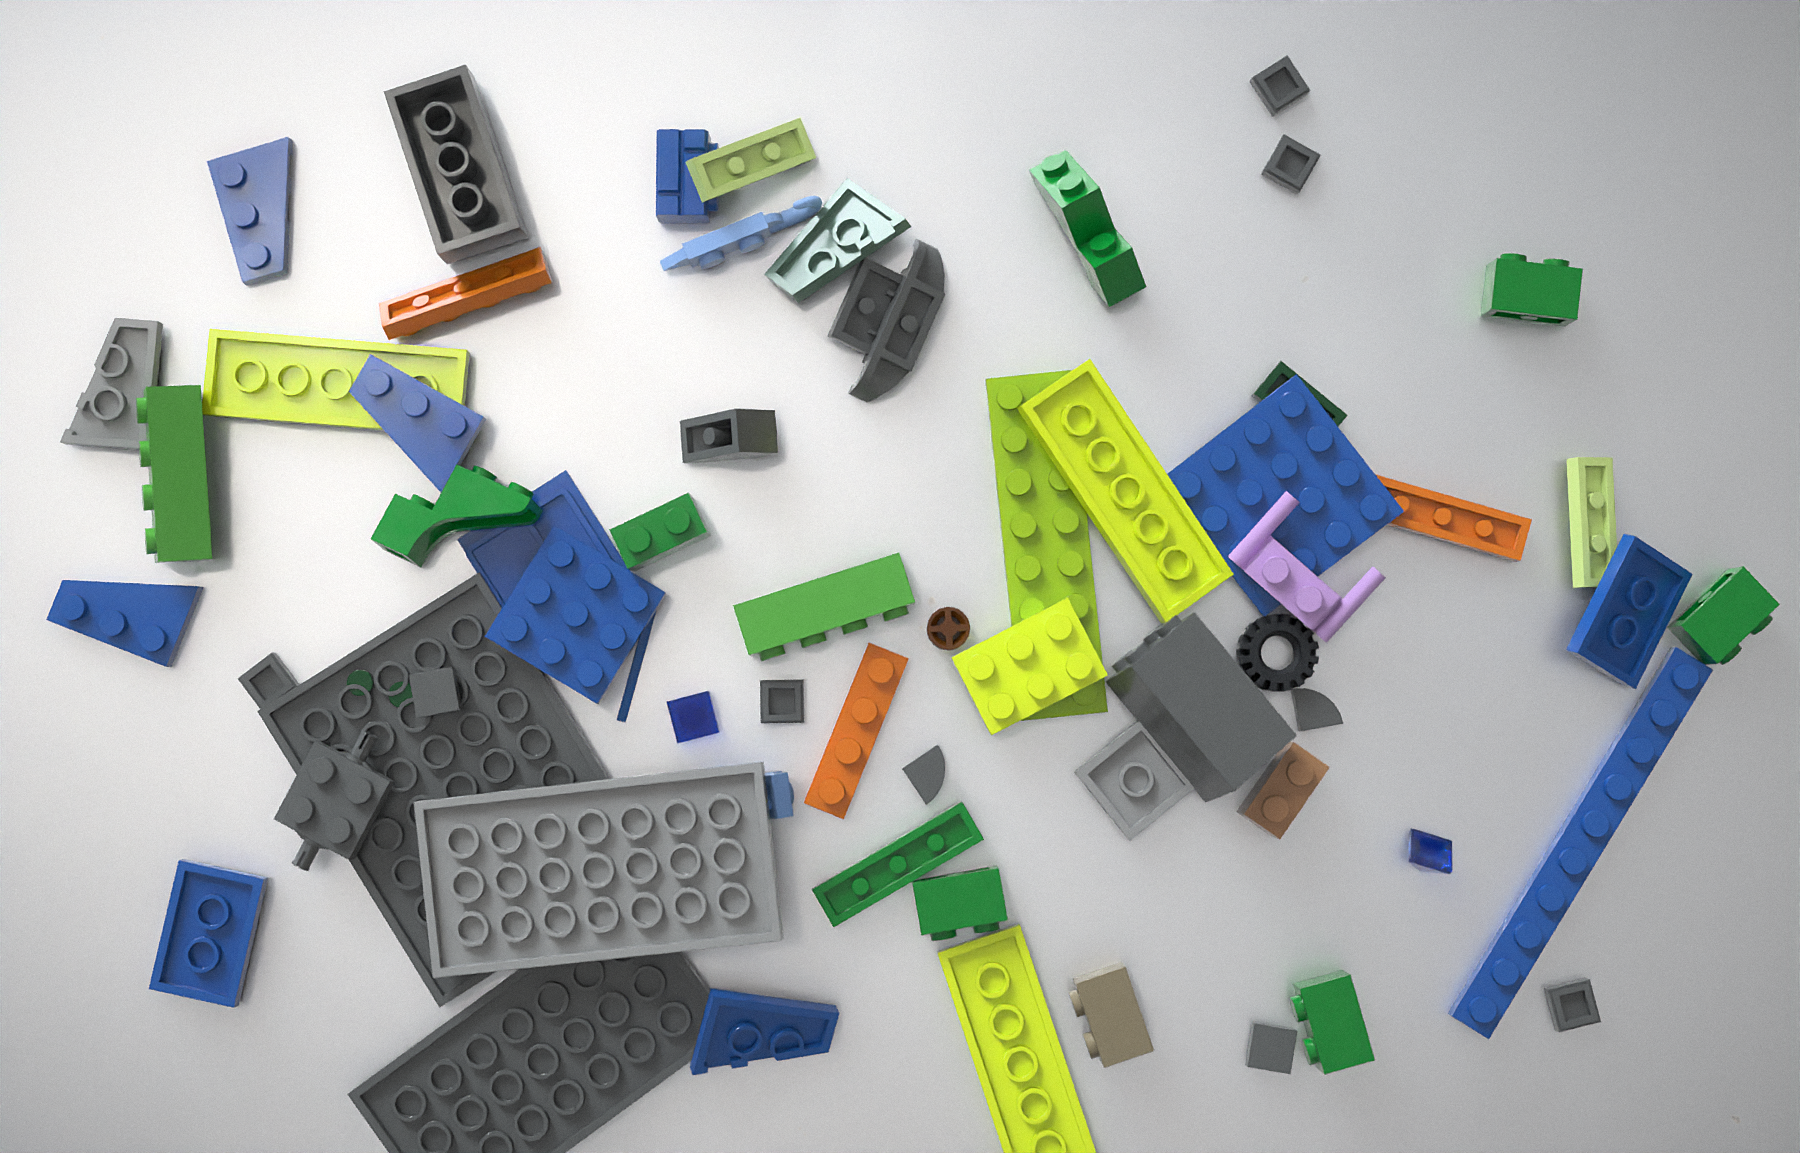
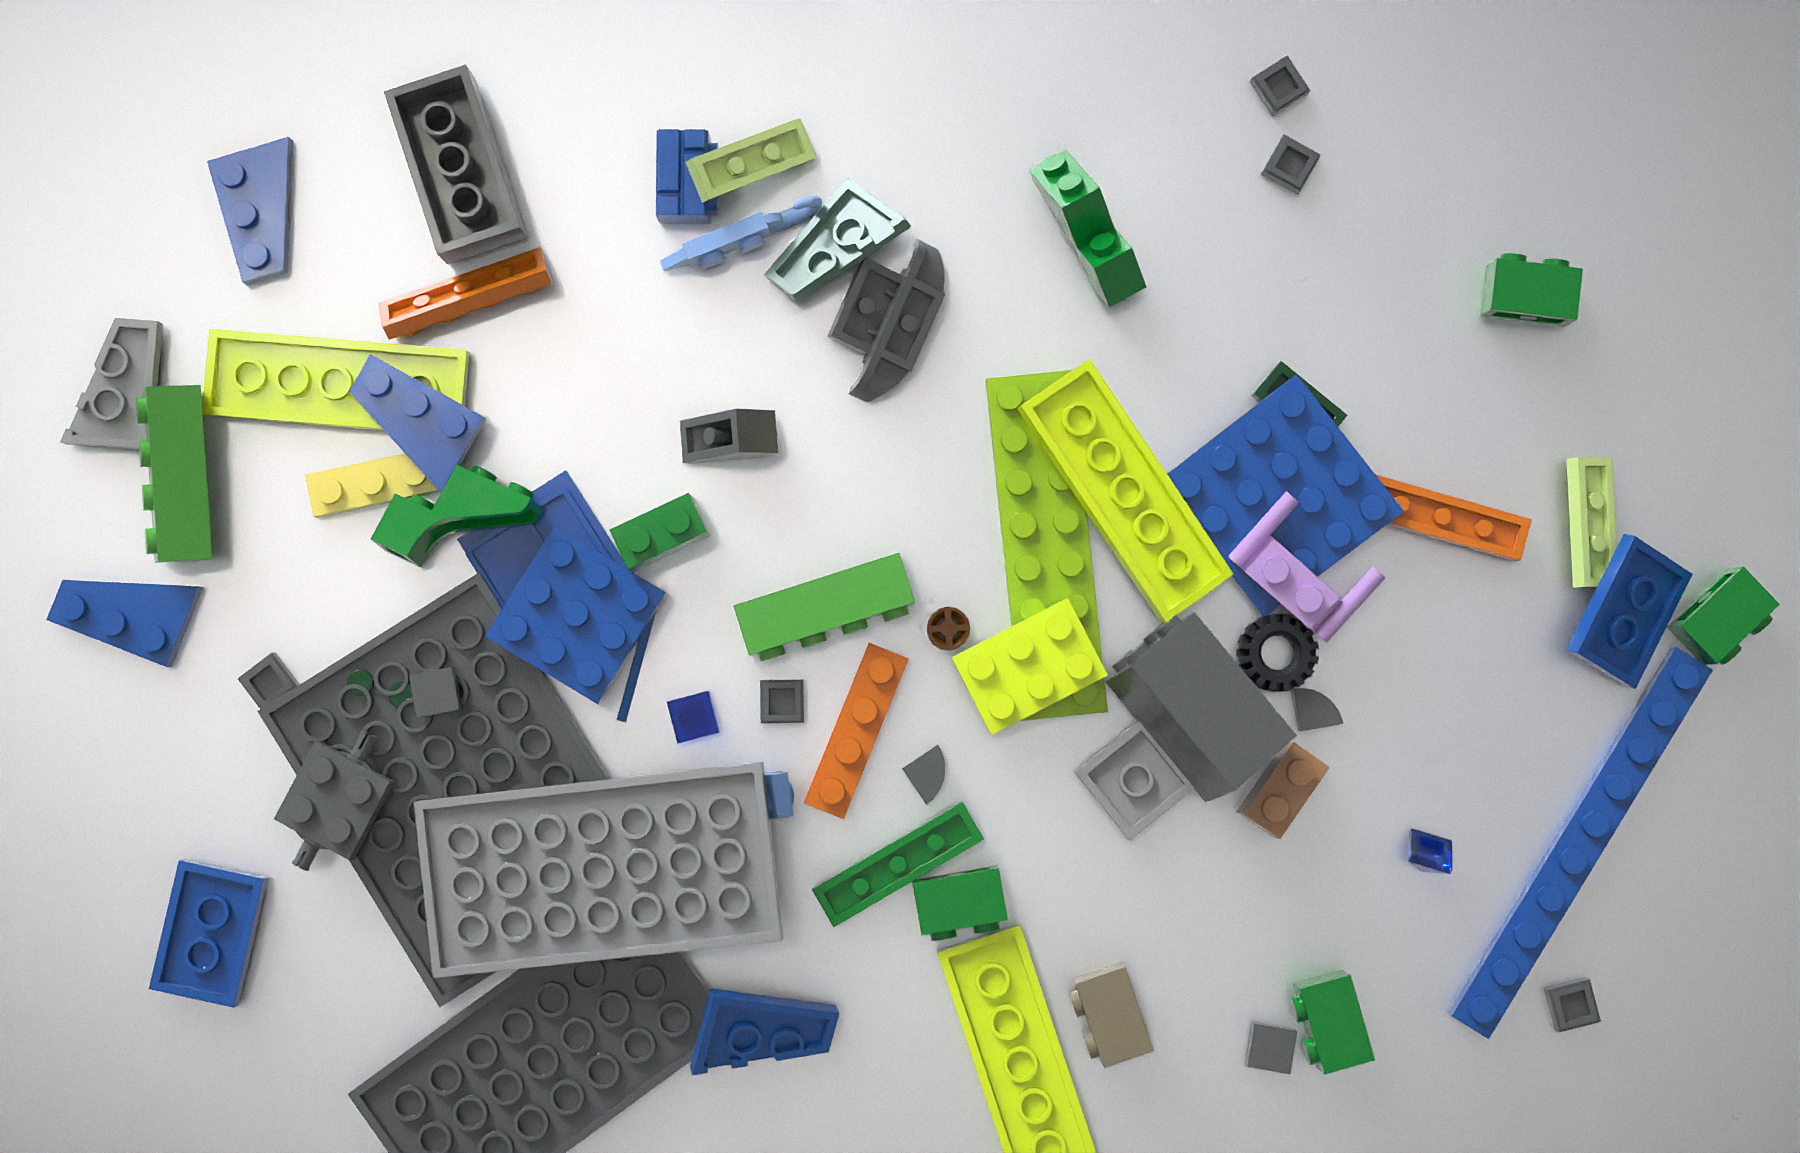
(365, 485): none -> light yellow plate

